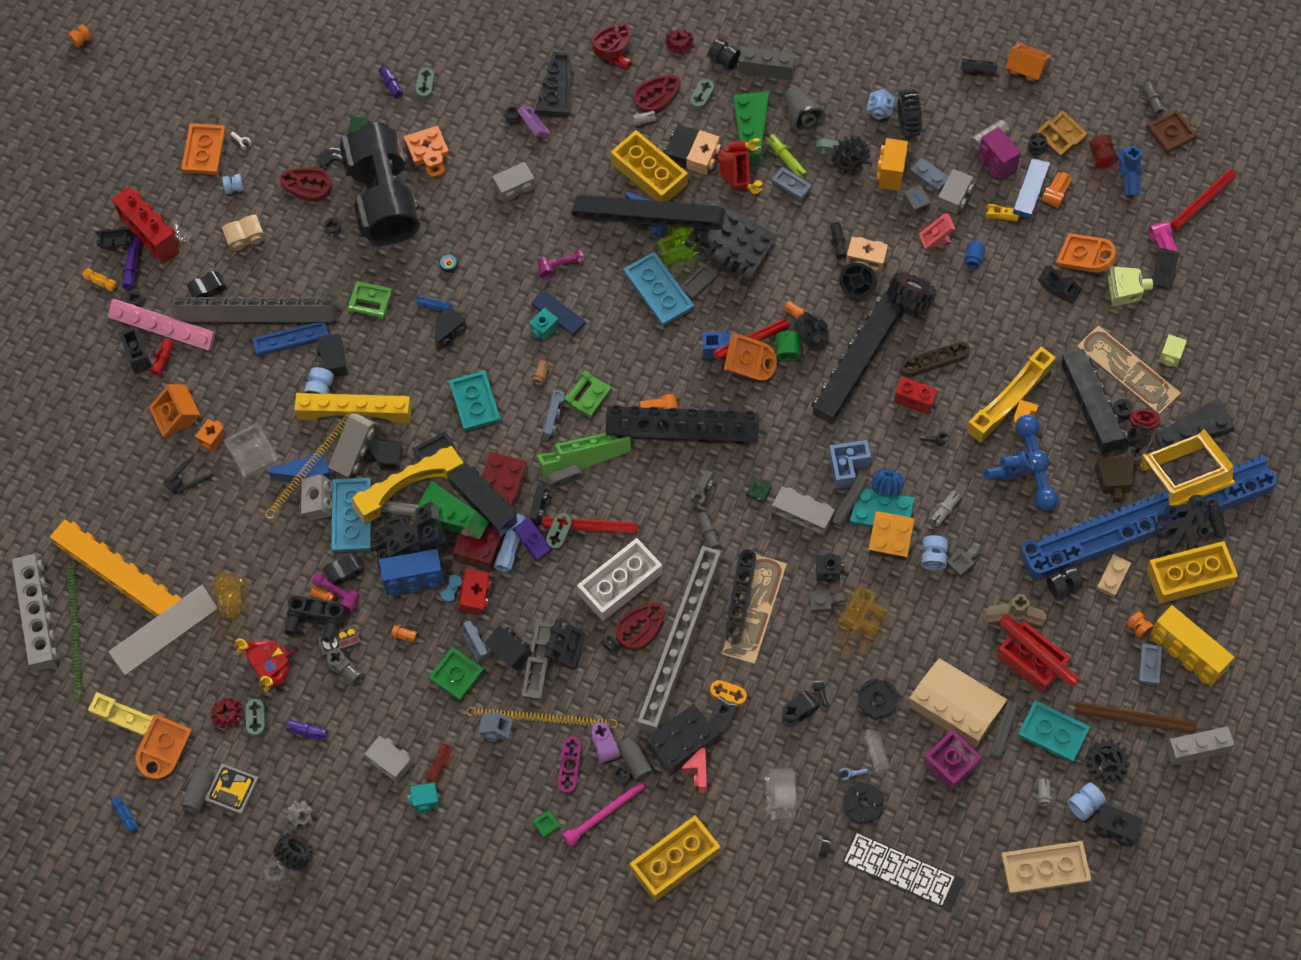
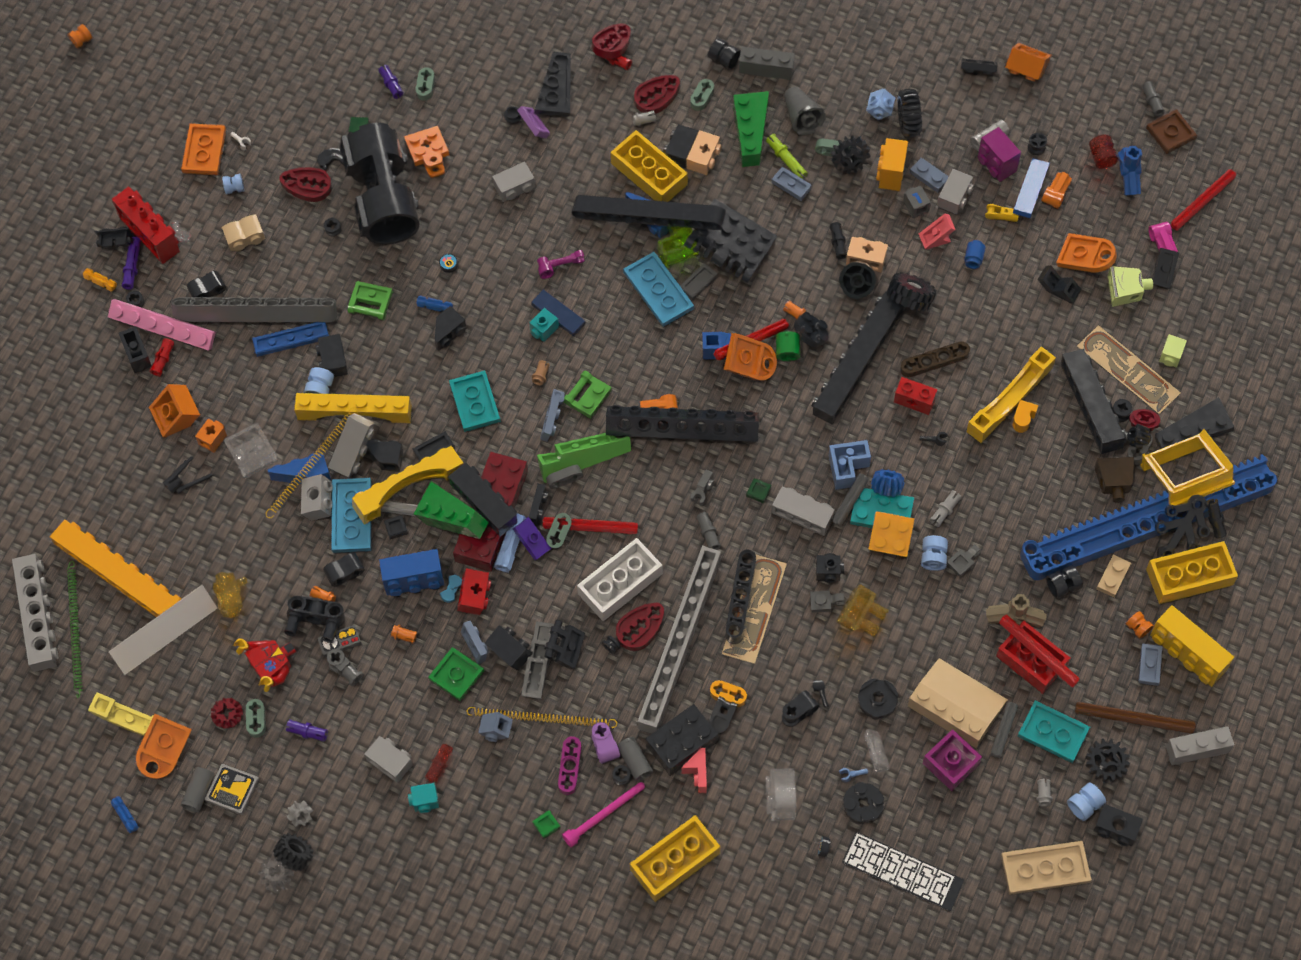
(348, 599): magenta brick -> none
(415, 538): black bracket -> none
(672, 42): dark red gear -> none
(735, 165): red torso -> none
(1027, 462): blue connector -> none
(1063, 133): pearl gold slope -> none

